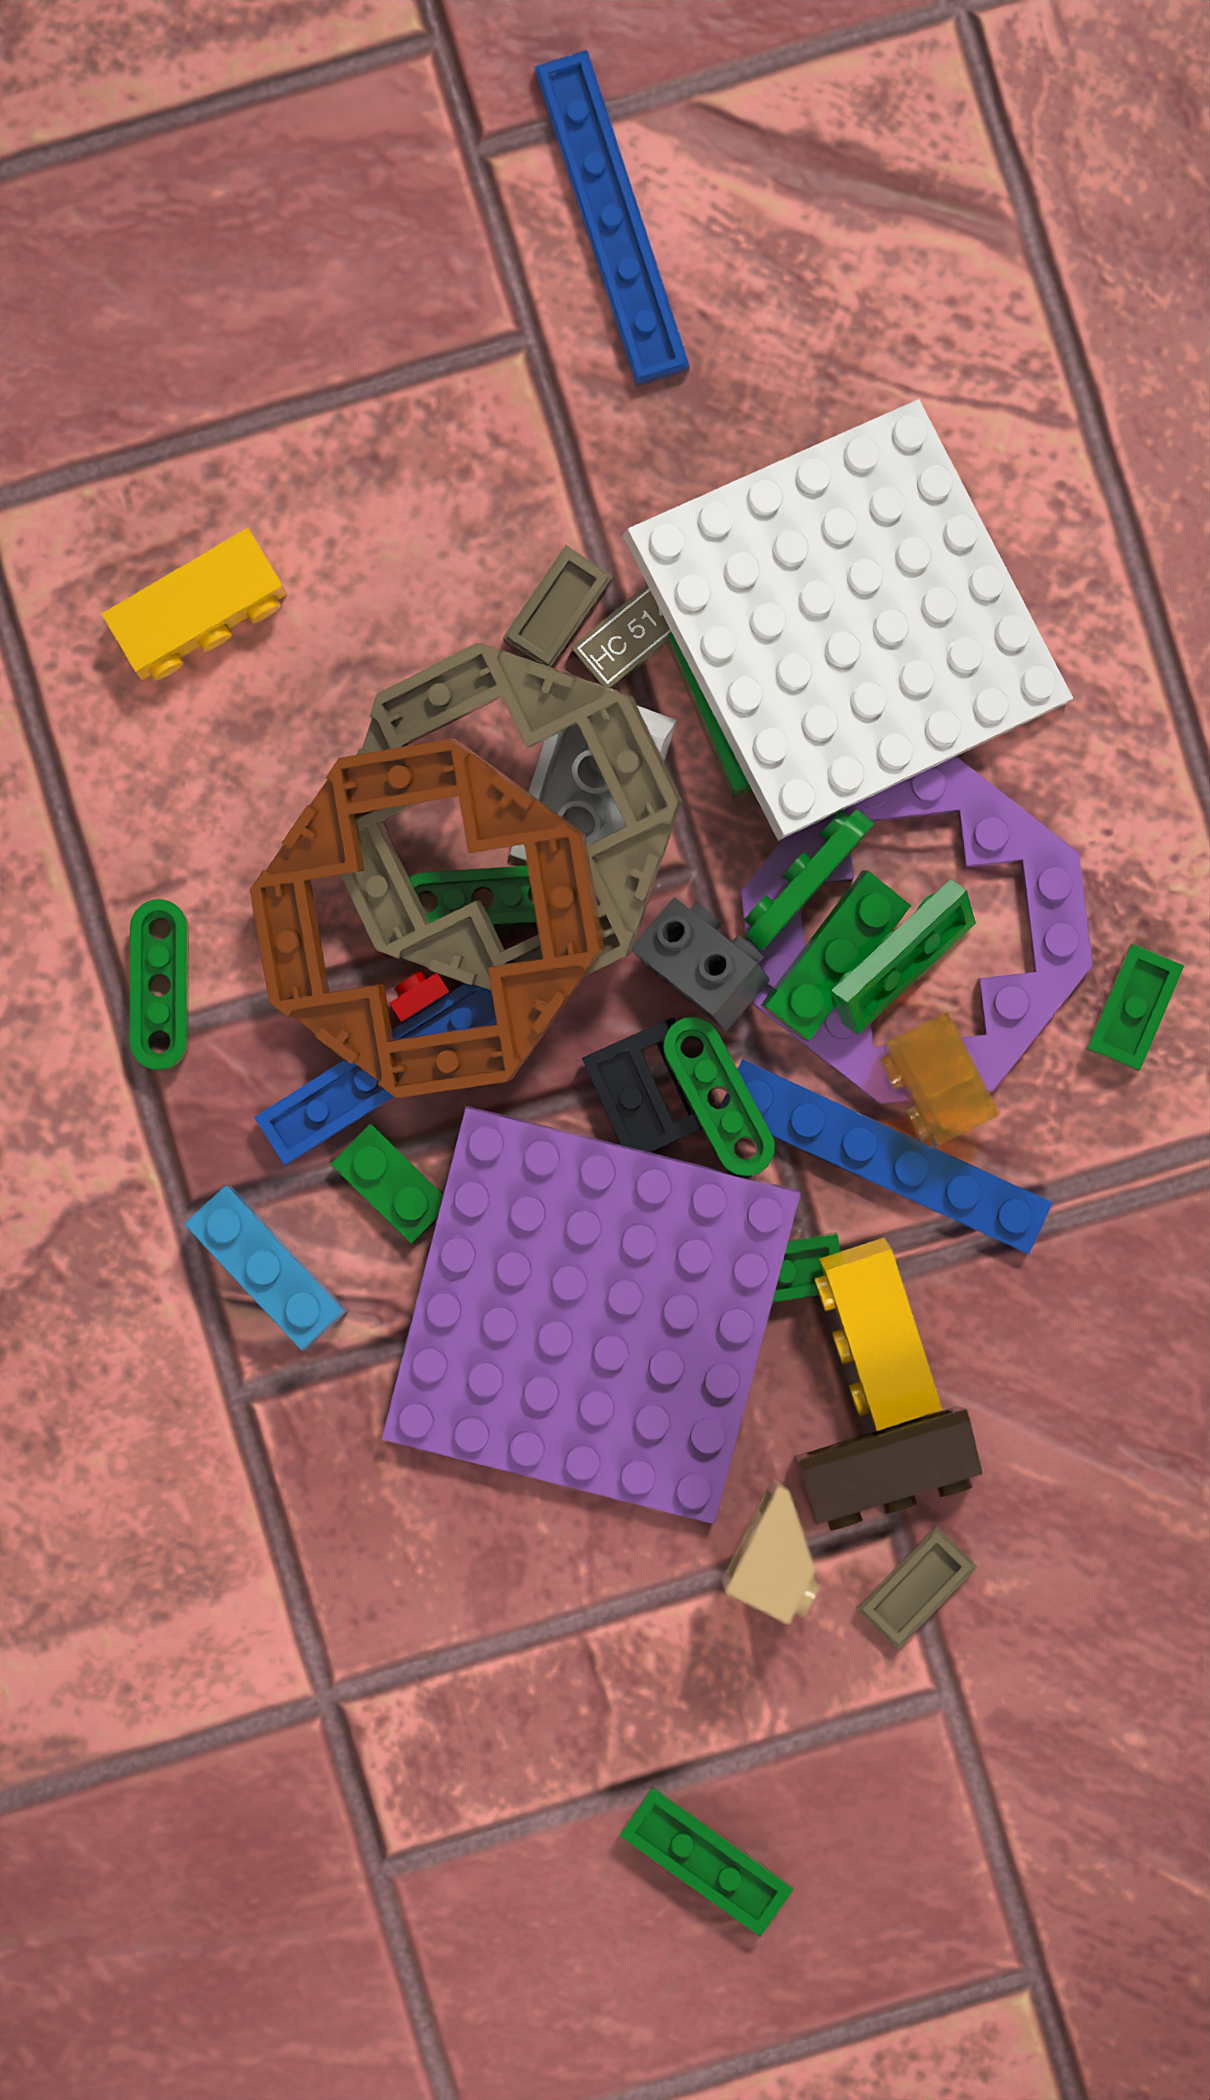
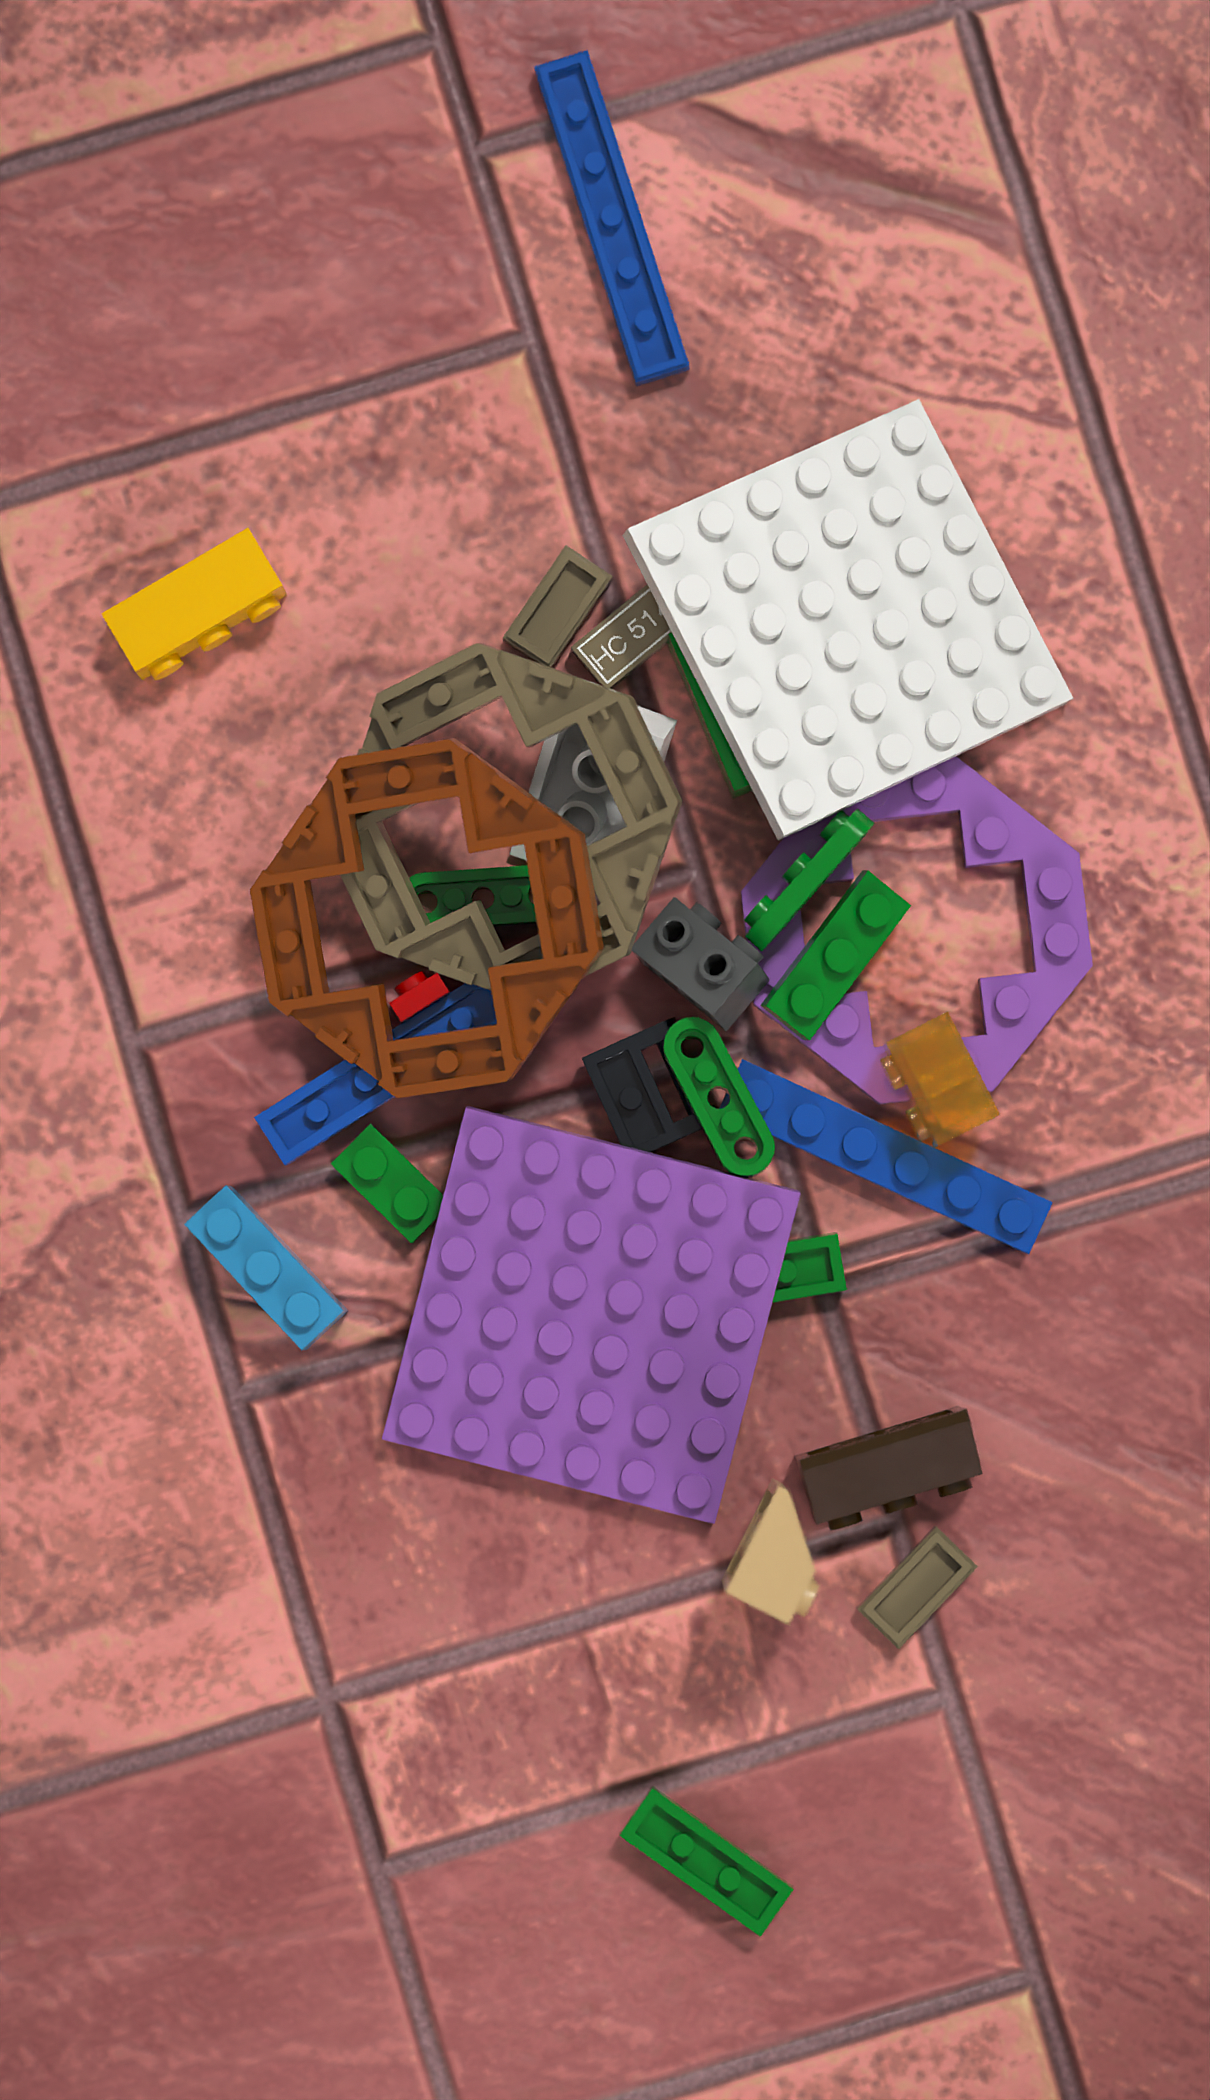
(147, 961): green plate -> none
(877, 1335): yellow brick -> none
(903, 956): green plate -> none
(1134, 1007): green plate -> none

